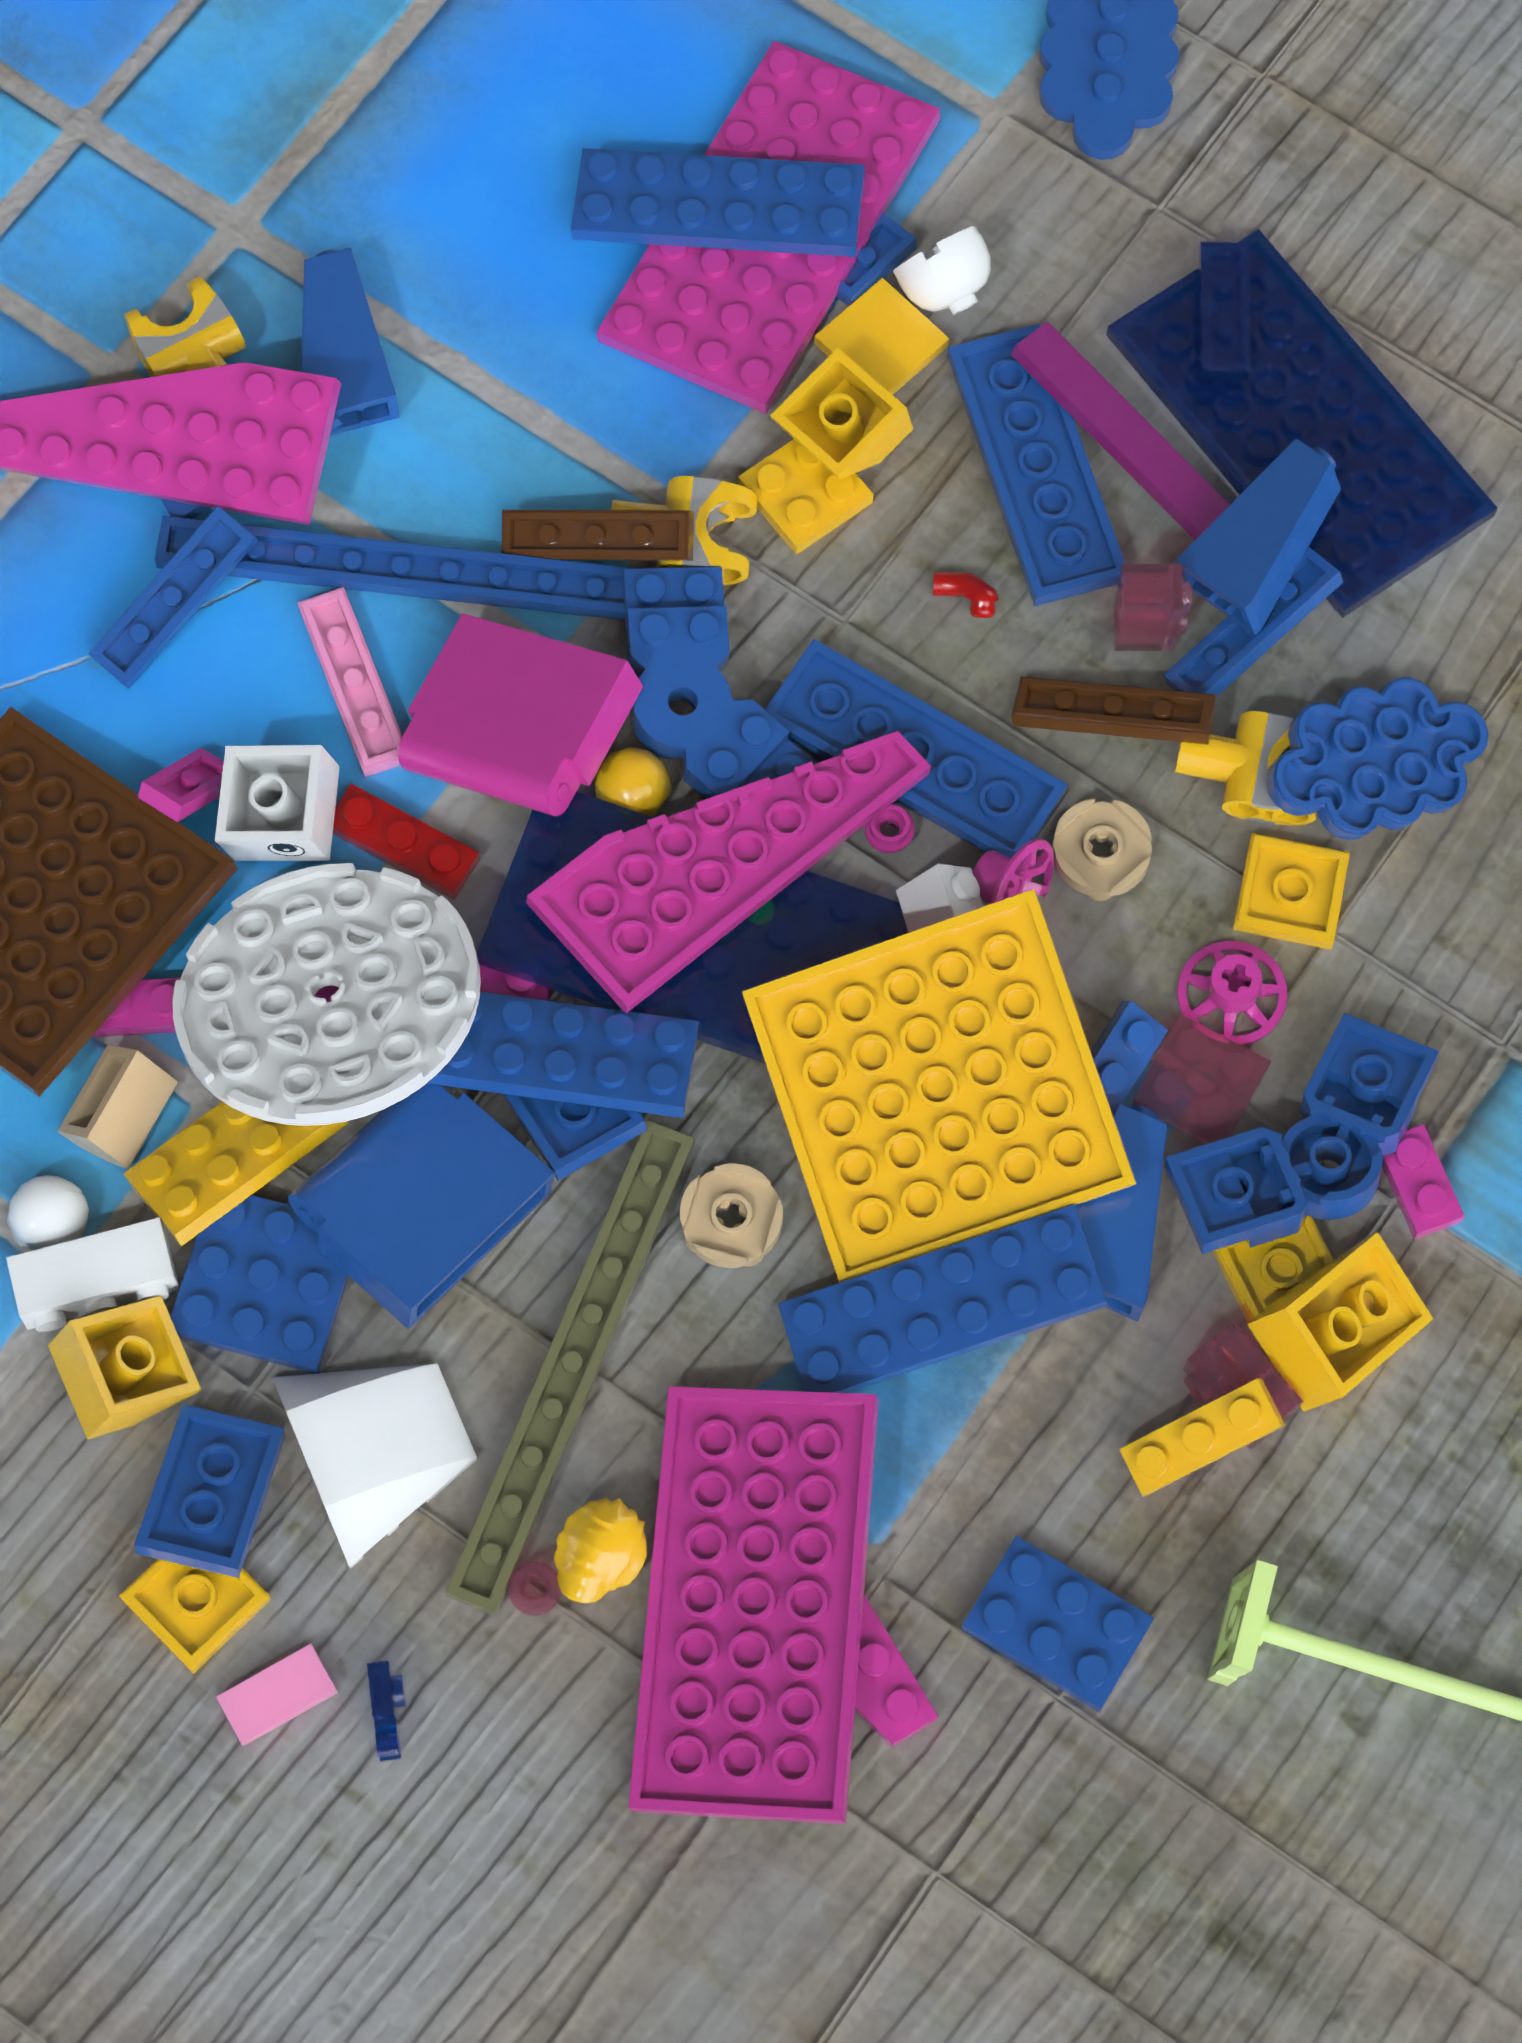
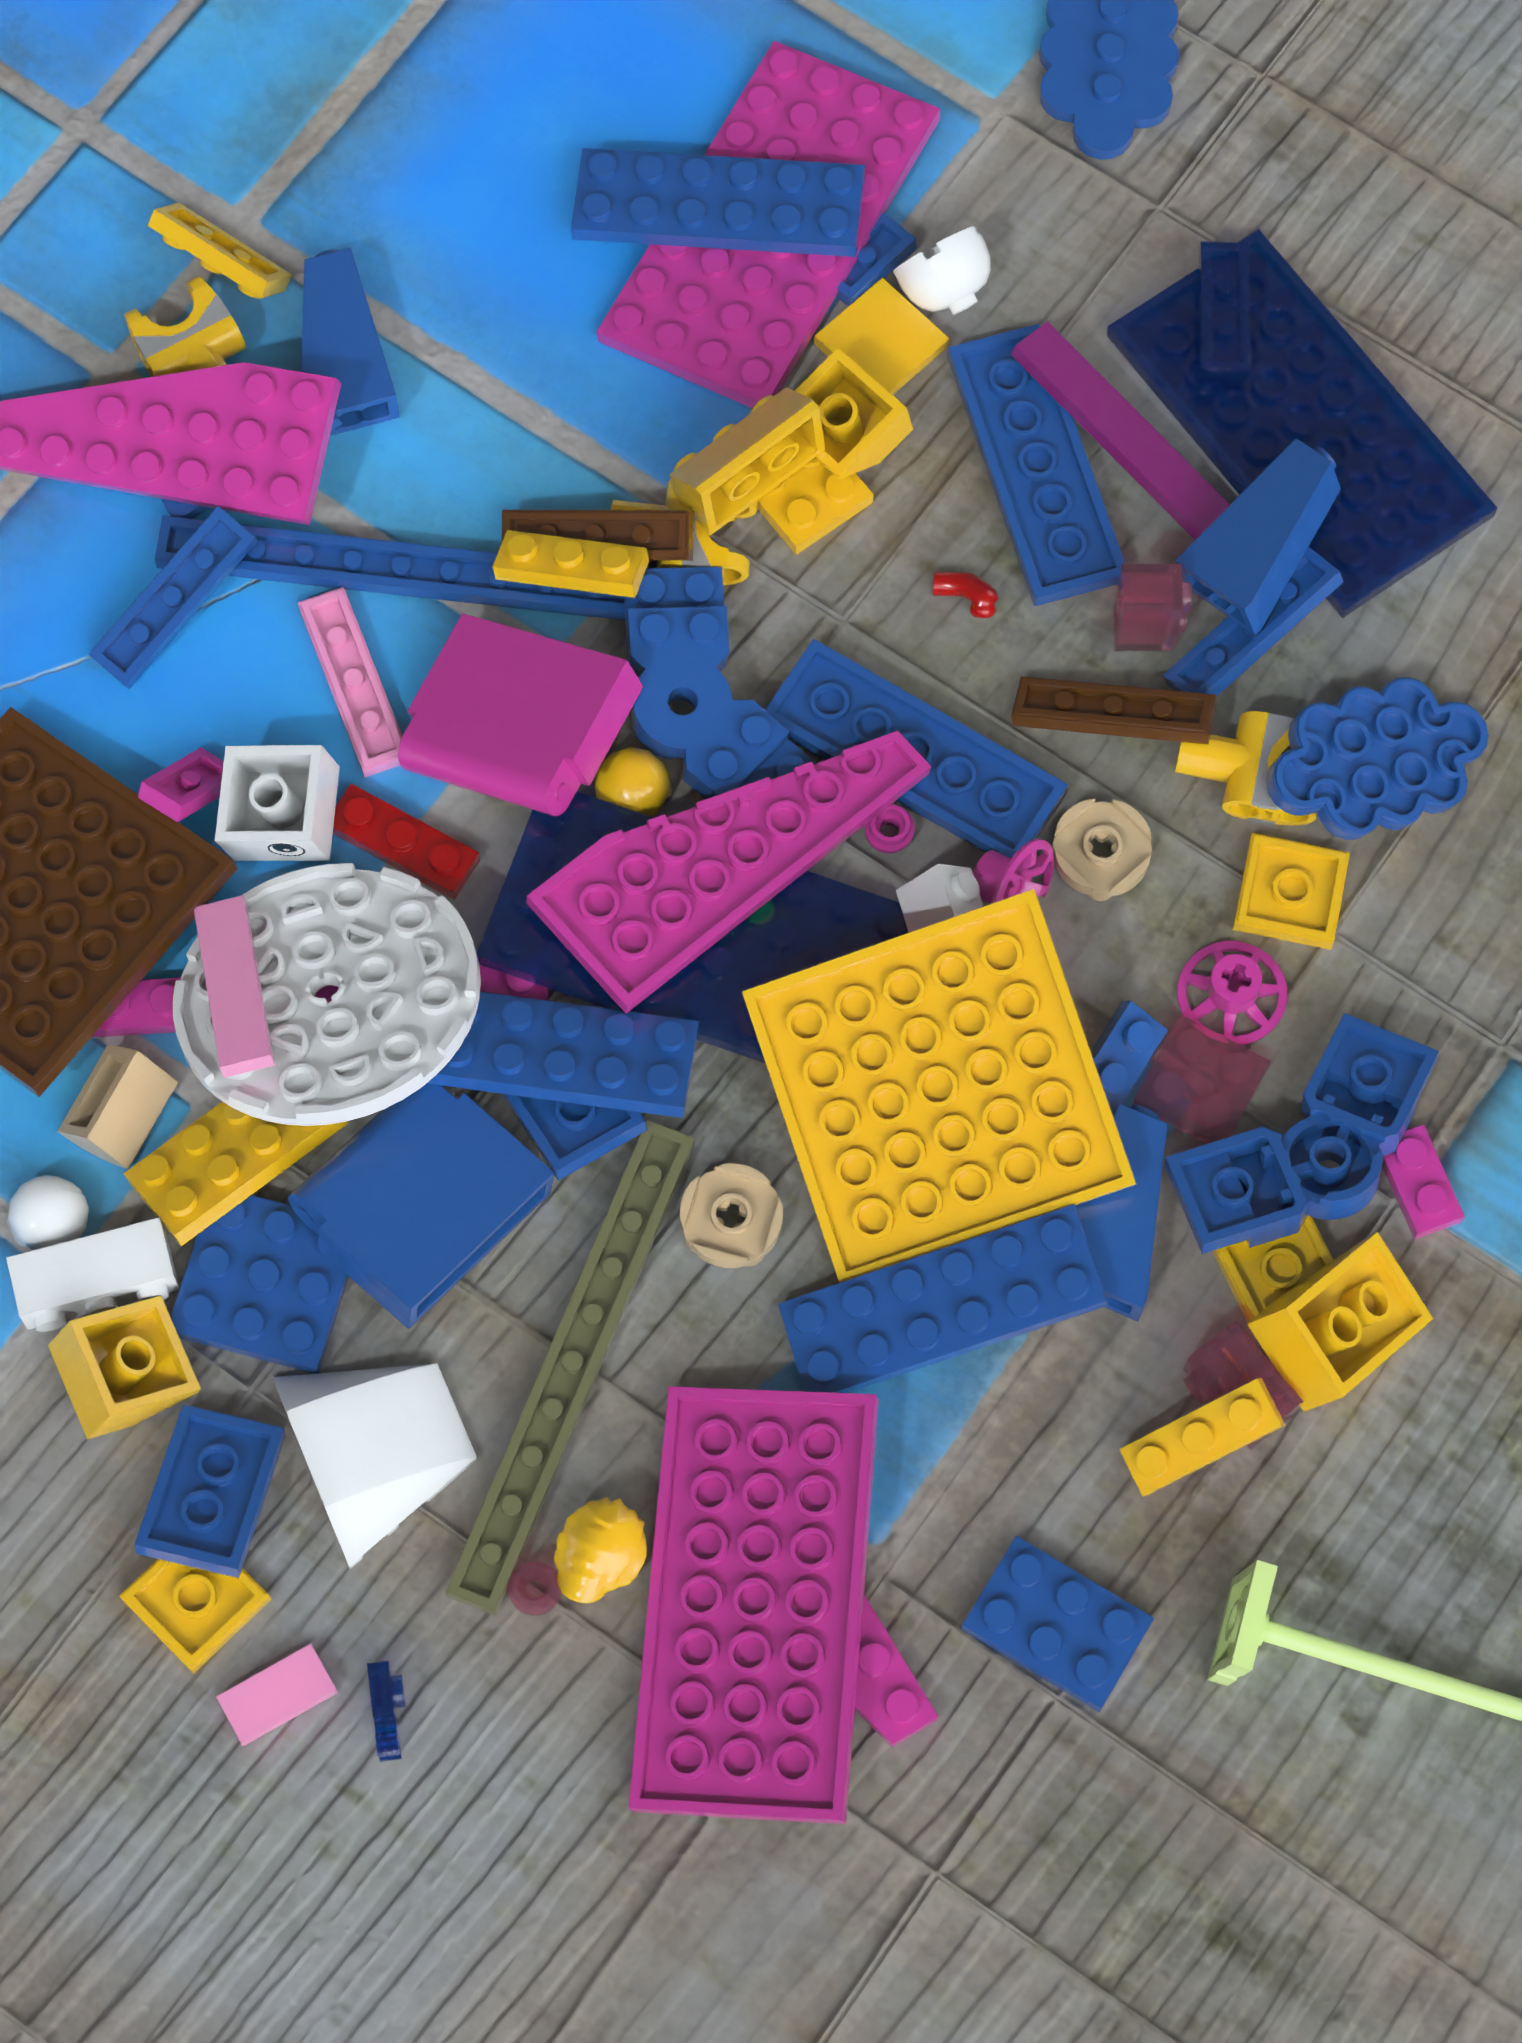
(219, 251): none -> yellow plate
(233, 986): none -> bright pink tile
(571, 563): none -> yellow plate
(749, 458): none -> yellow slope

